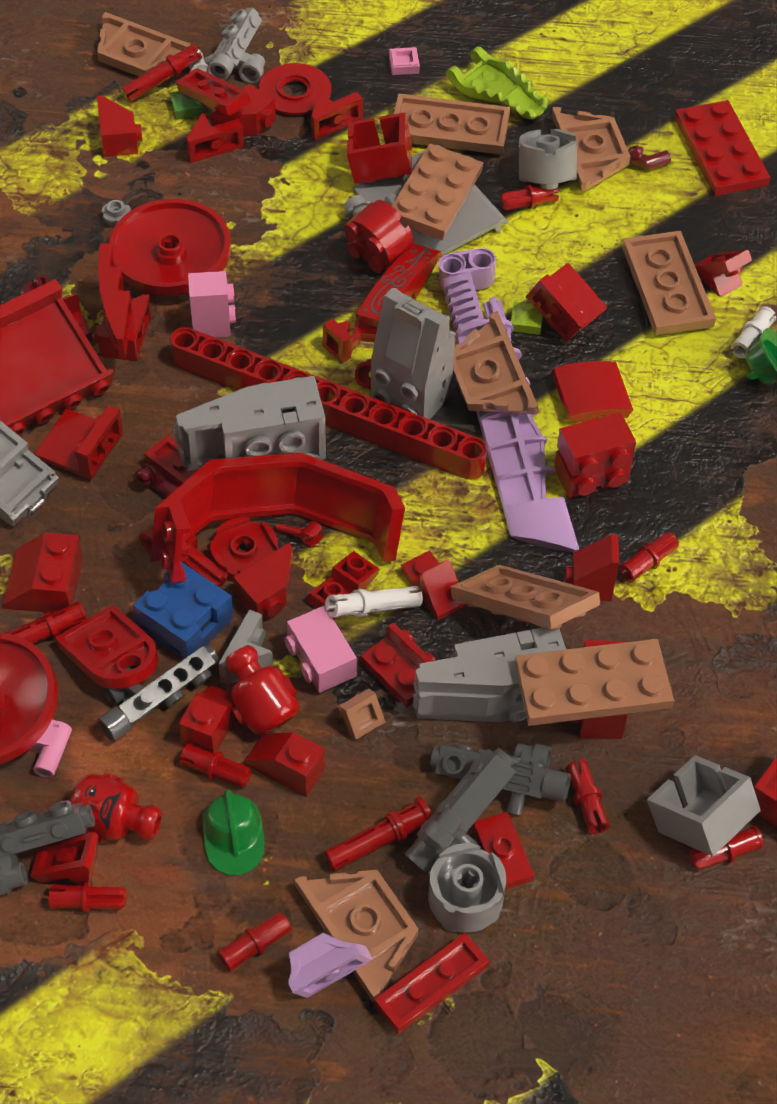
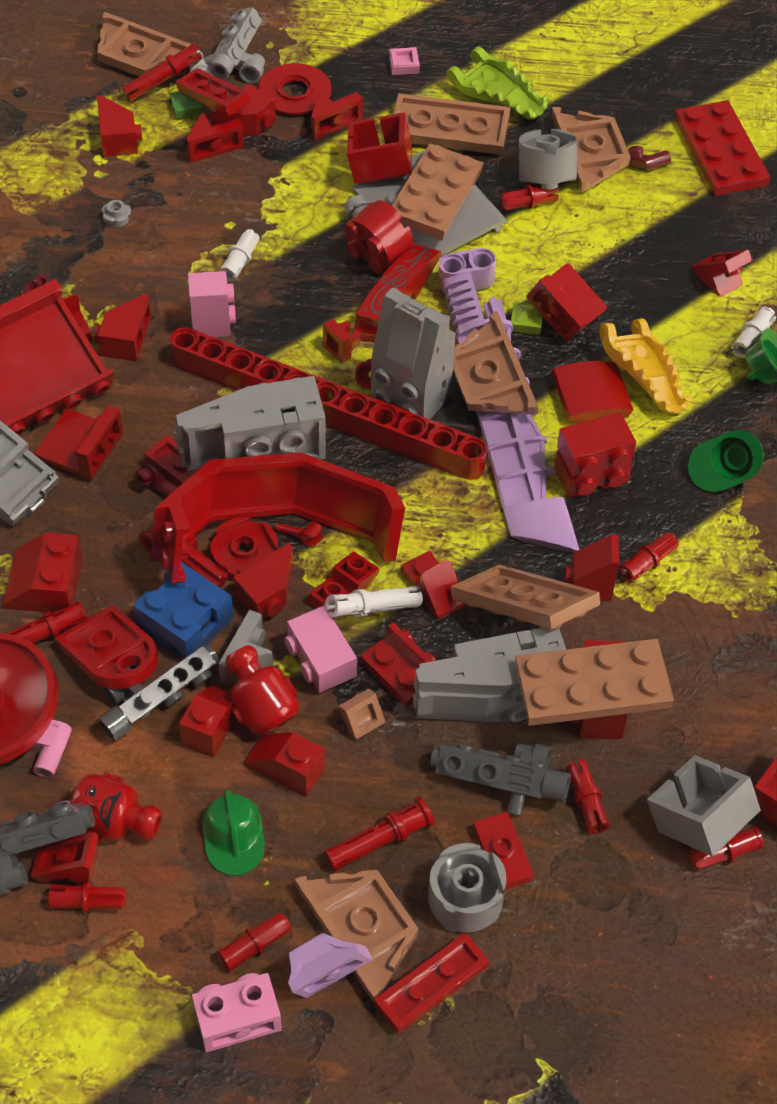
(115, 301): red slope -> none
(167, 241): red dish -> none
(215, 765): red axle -> none
(236, 1011): none -> bright pink brick
(239, 255): none -> white axle
(461, 808): dark grey piece -> none
(647, 363): none -> yellow animal
(668, 283): nougat plate -> none
(726, 461): none -> green piece

